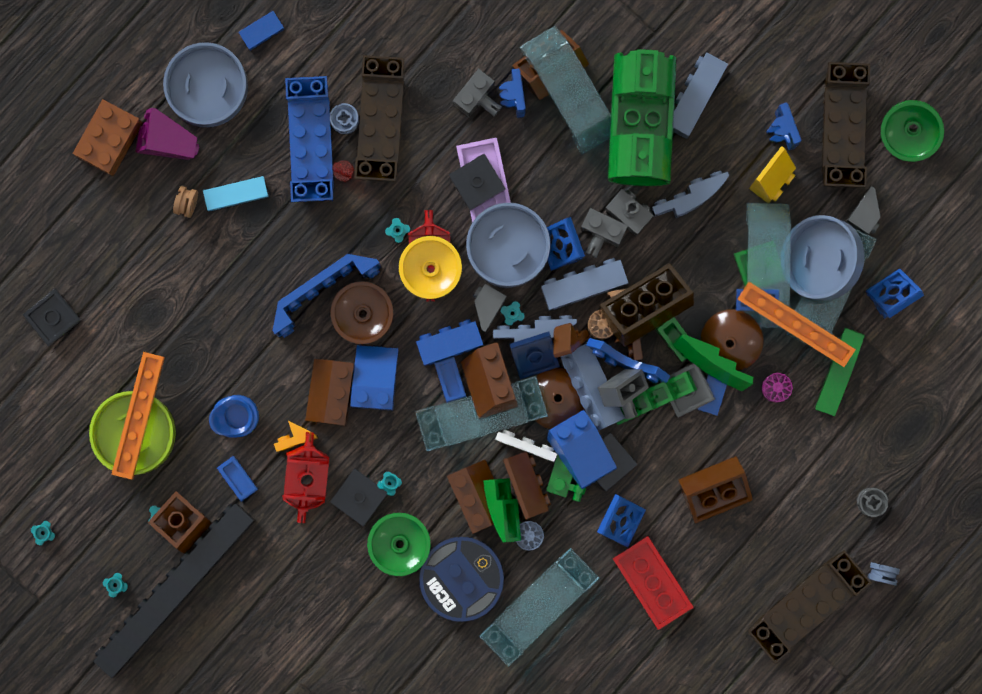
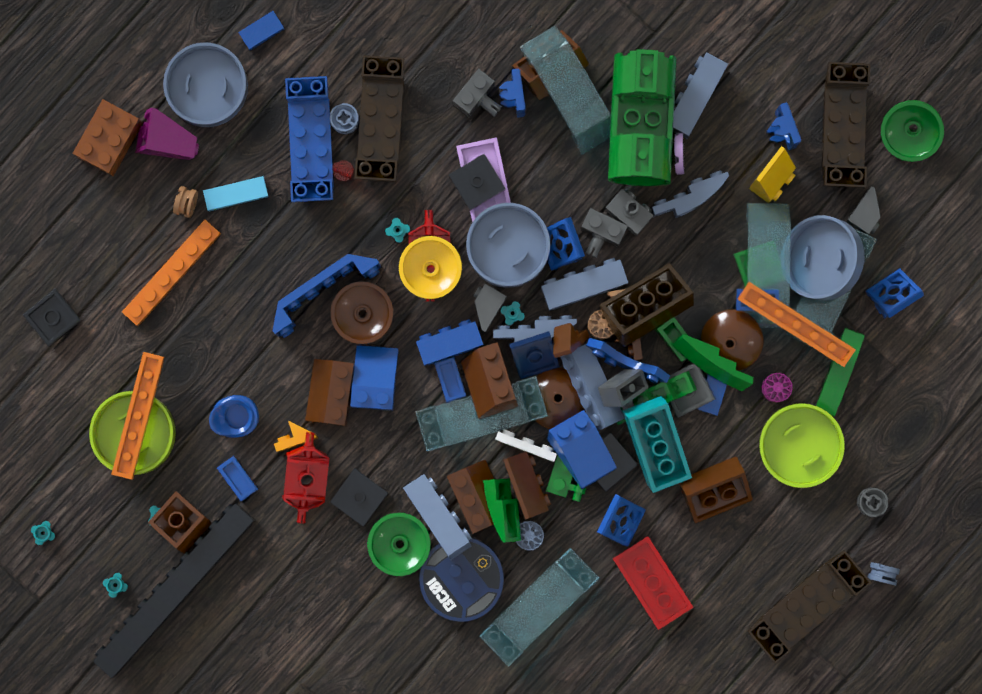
(171, 272): none -> orange plate
(393, 479): teal plate -> none
(437, 517): none -> sand blue brick
(657, 444): none -> teal brick
(679, 153): none -> lavender tile
(801, 445): none -> lime piece

